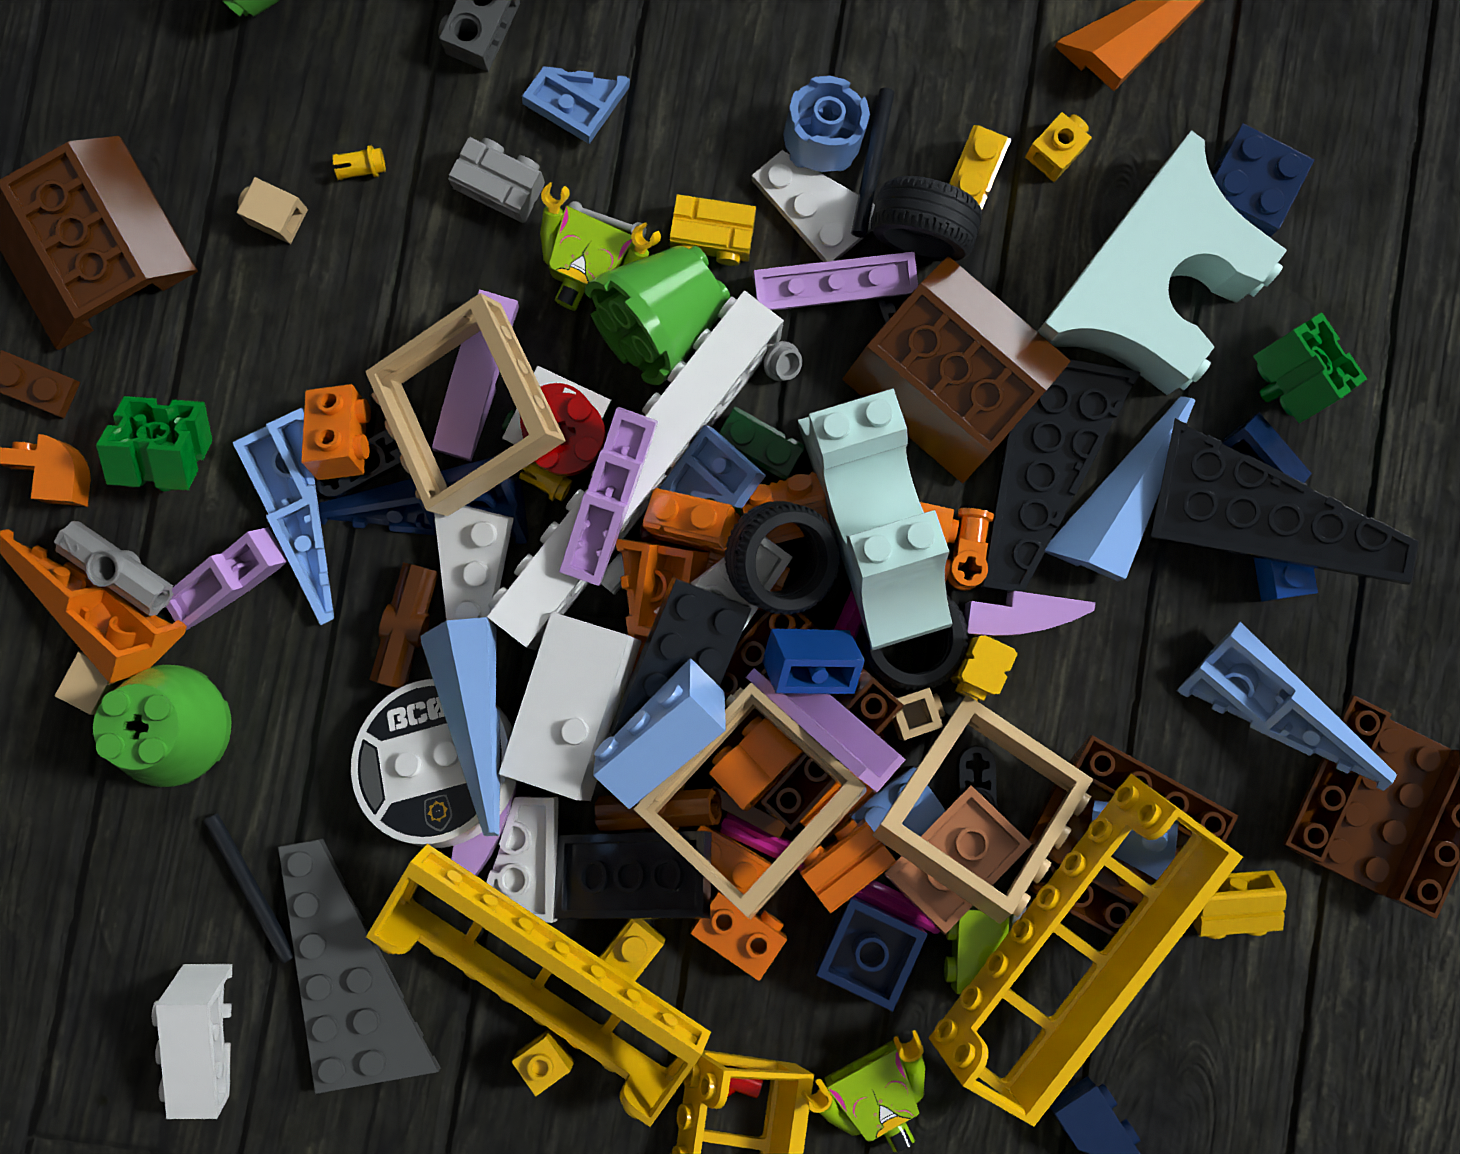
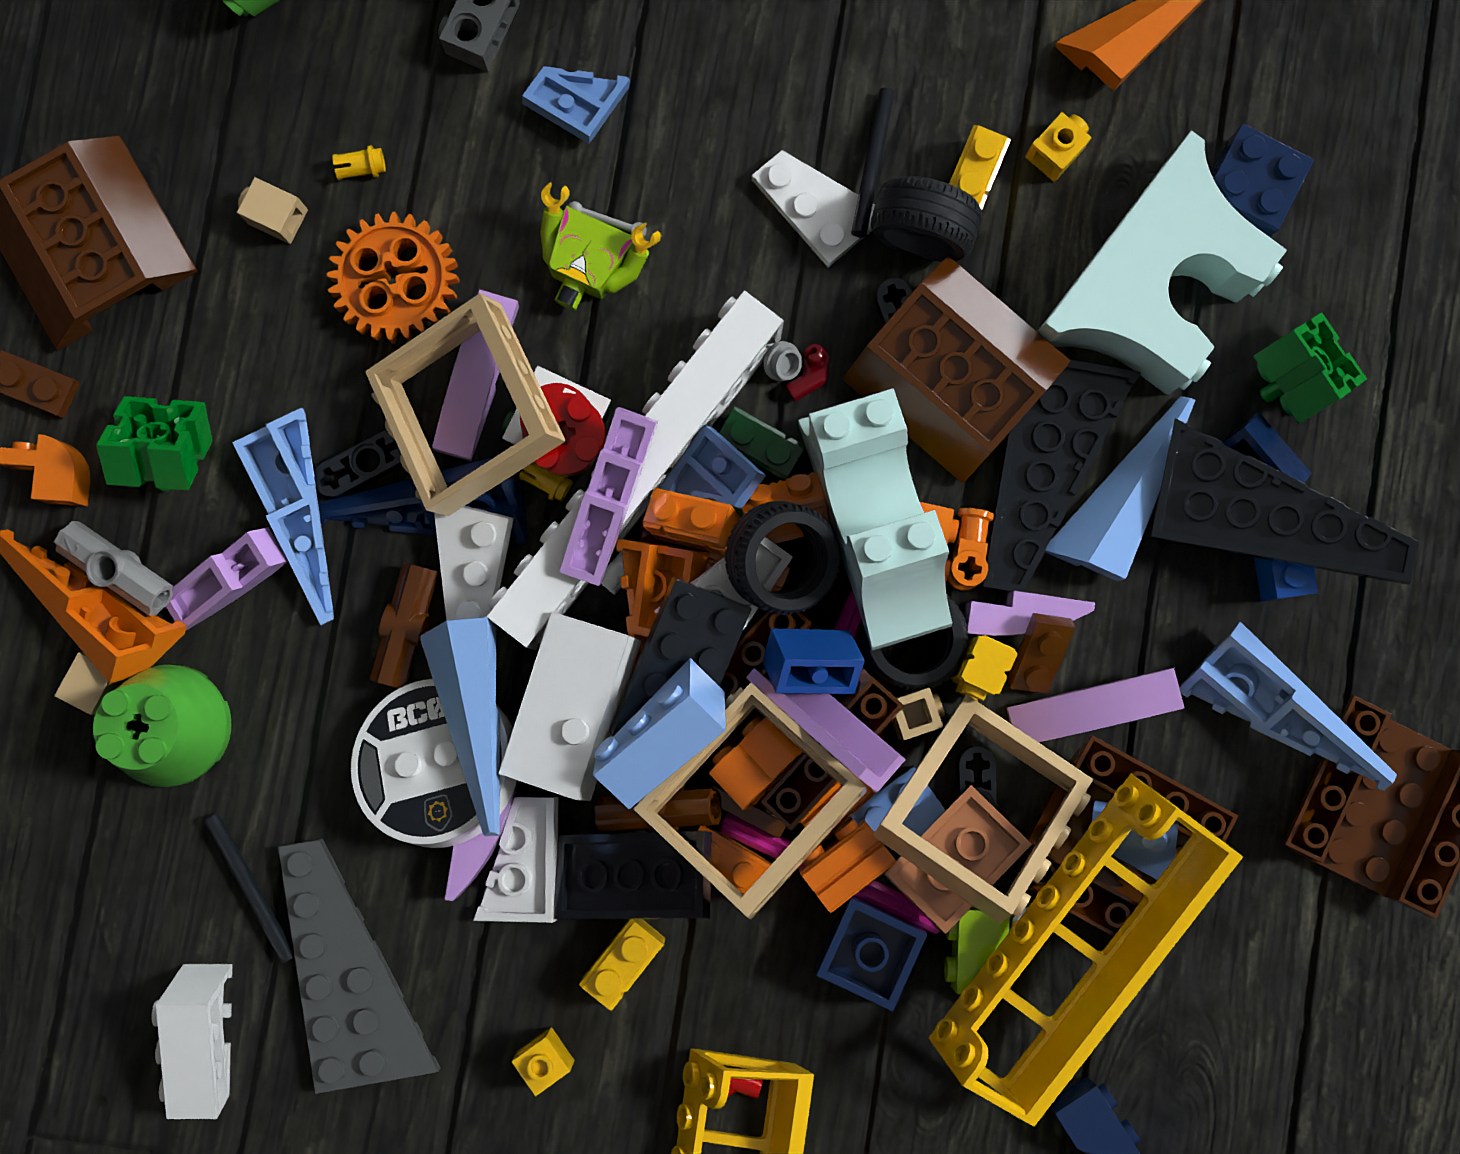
(335, 432): orange brick -> none
(387, 243): none -> orange gear
(497, 178): light grey brick -> none
(647, 1082): yellow window -> none
(657, 308): bright green cone -> none
(715, 227): yellow brick -> none
(742, 941): orange brick -> none
(814, 373): none -> dark red arm
(825, 124): medium blue brick -> none
(836, 281): lavender fence -> none
(875, 1093): lime torso -> none
(1040, 653): none -> reddish brown plate
(1098, 706): none -> lavender slope
(1244, 904): yellow brick -> none

